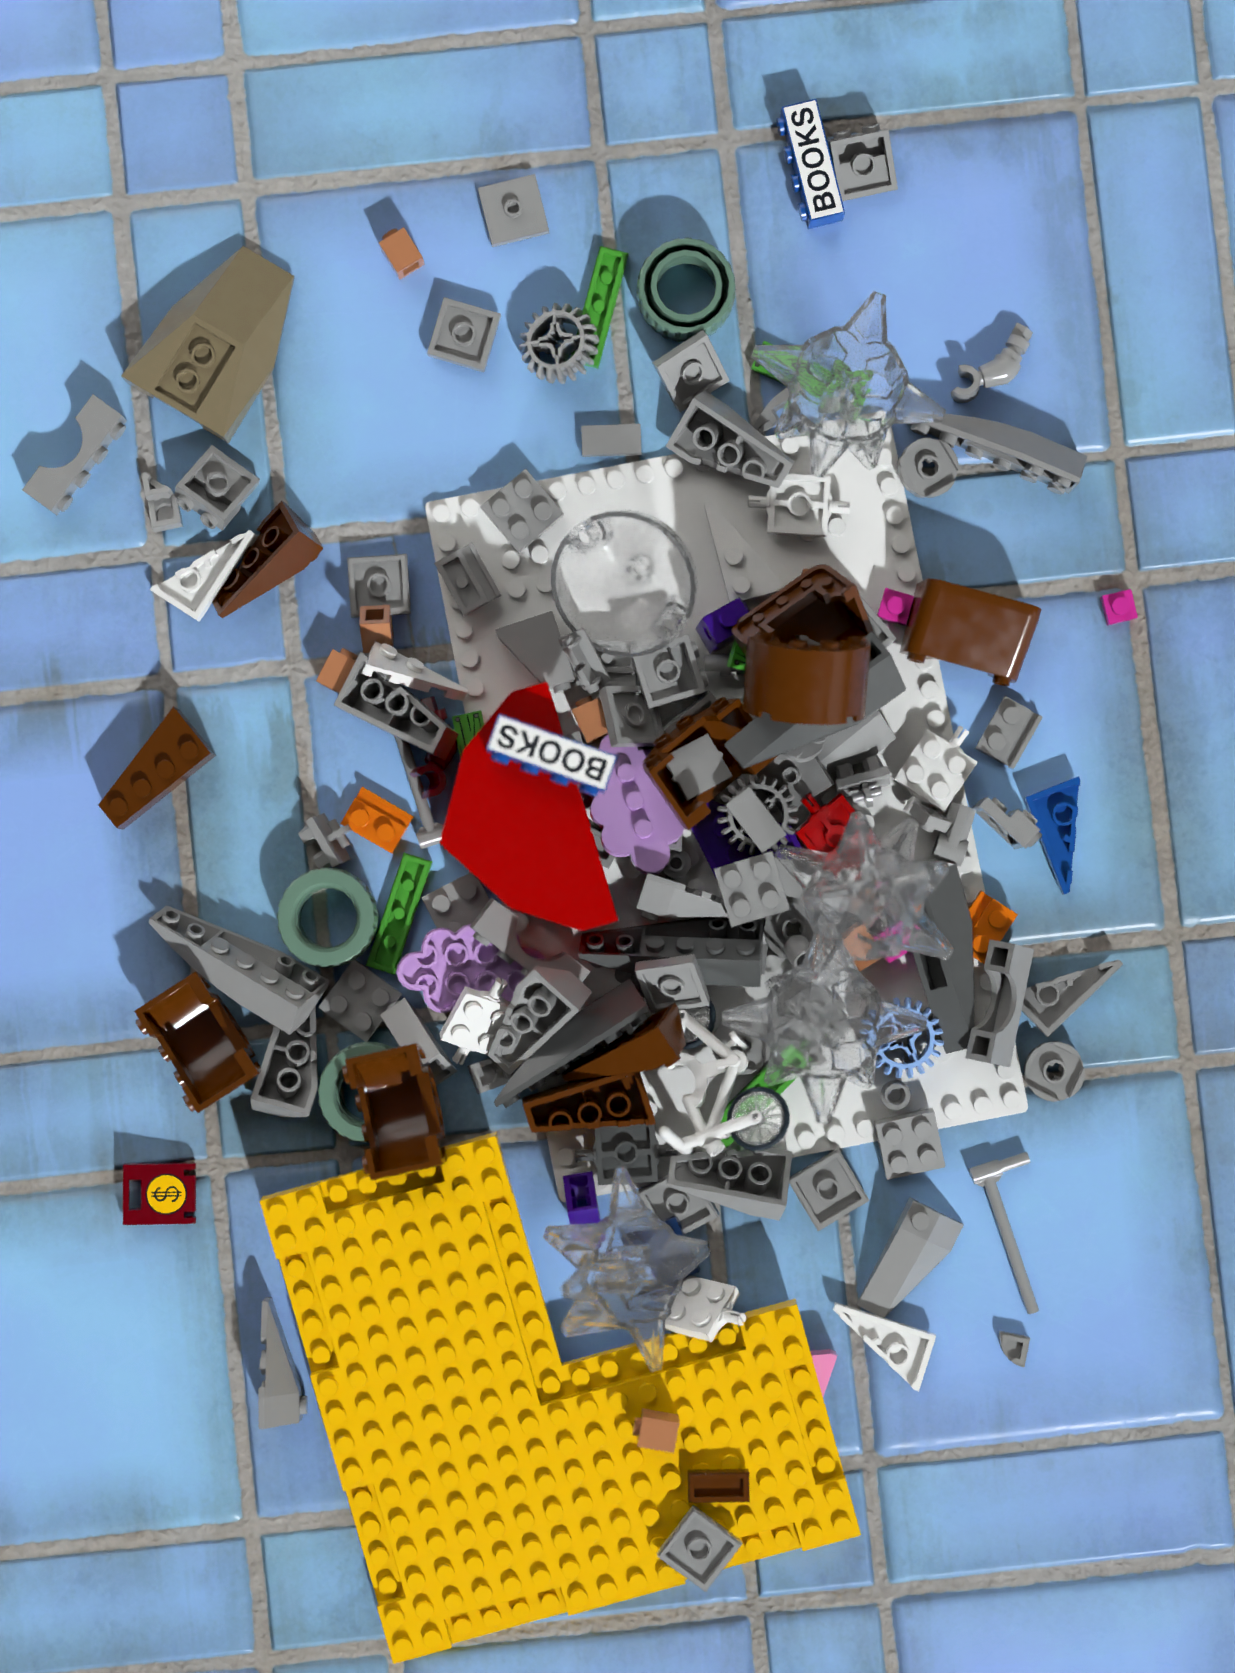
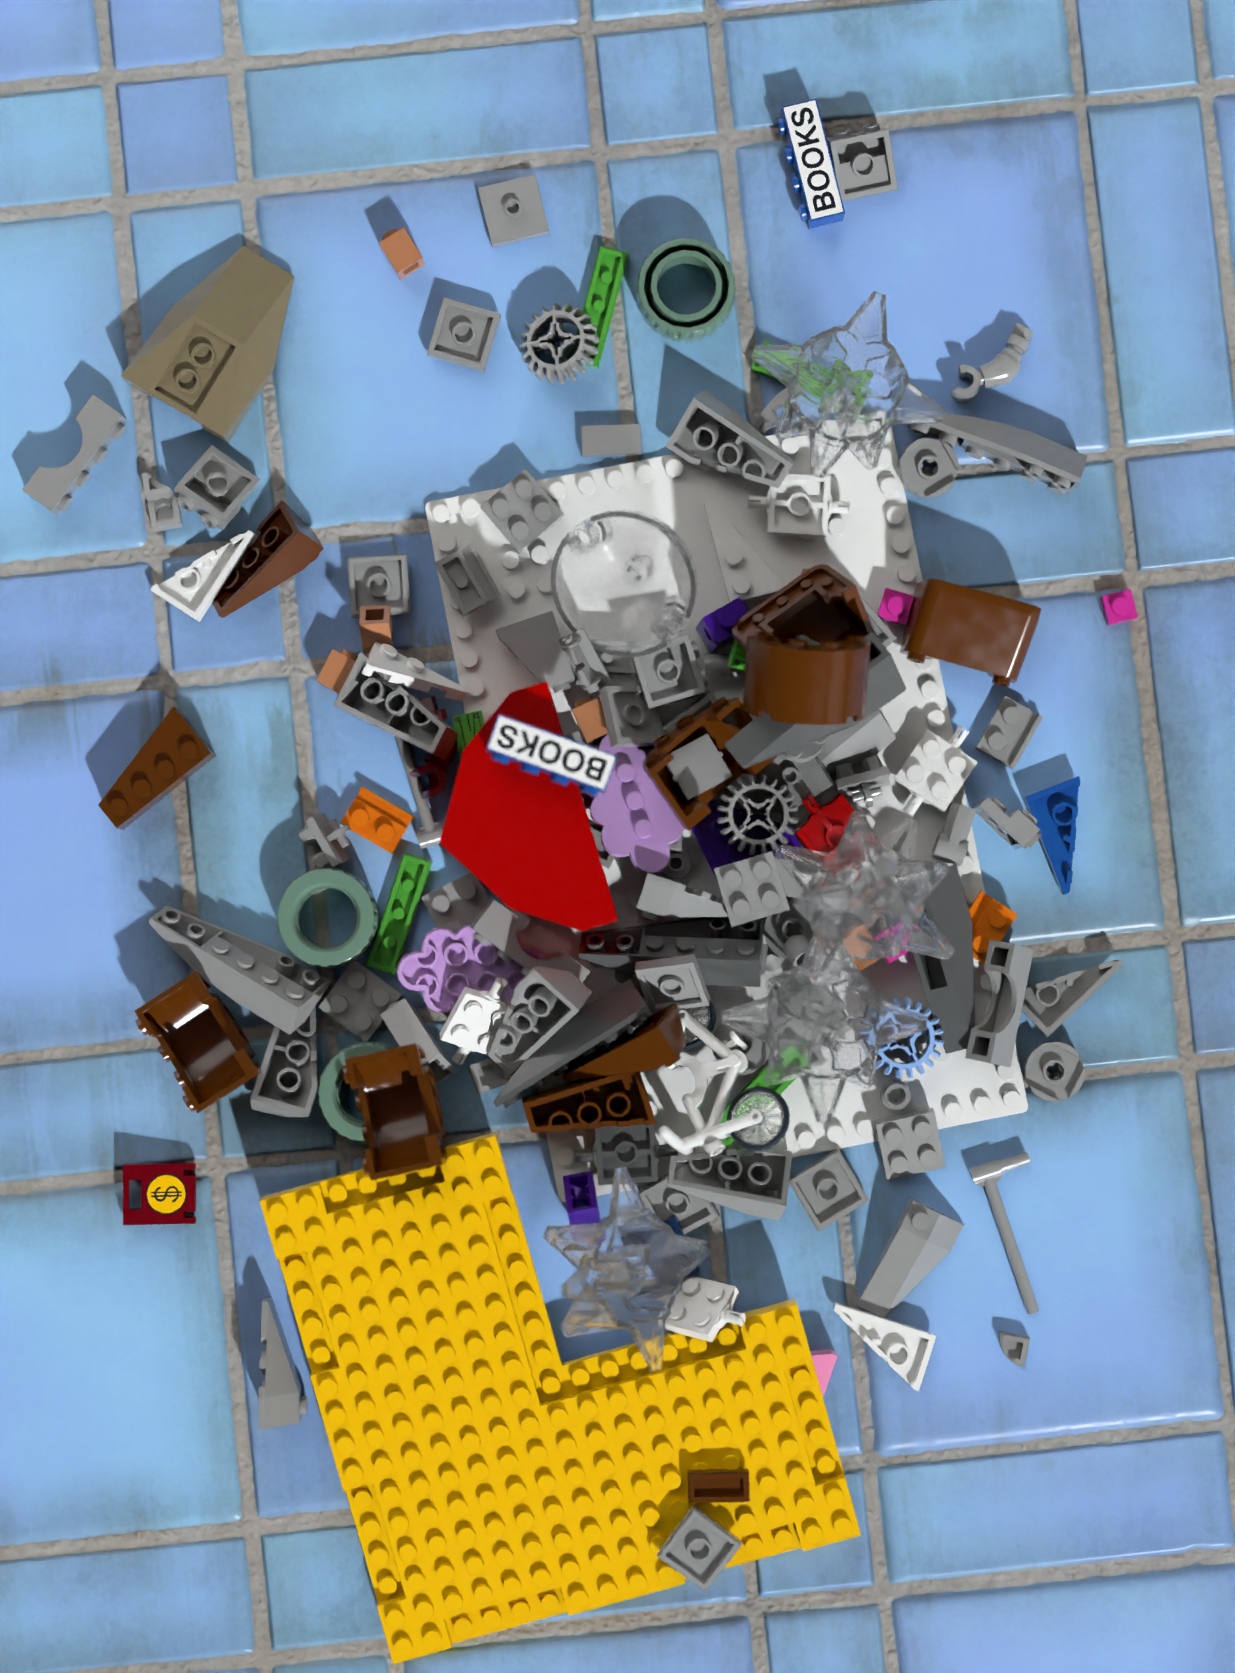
(656, 1430): nougat brick -> none
(690, 370): light grey plate -> none
(755, 819): light grey tile -> none
(929, 818): light grey plate -> none

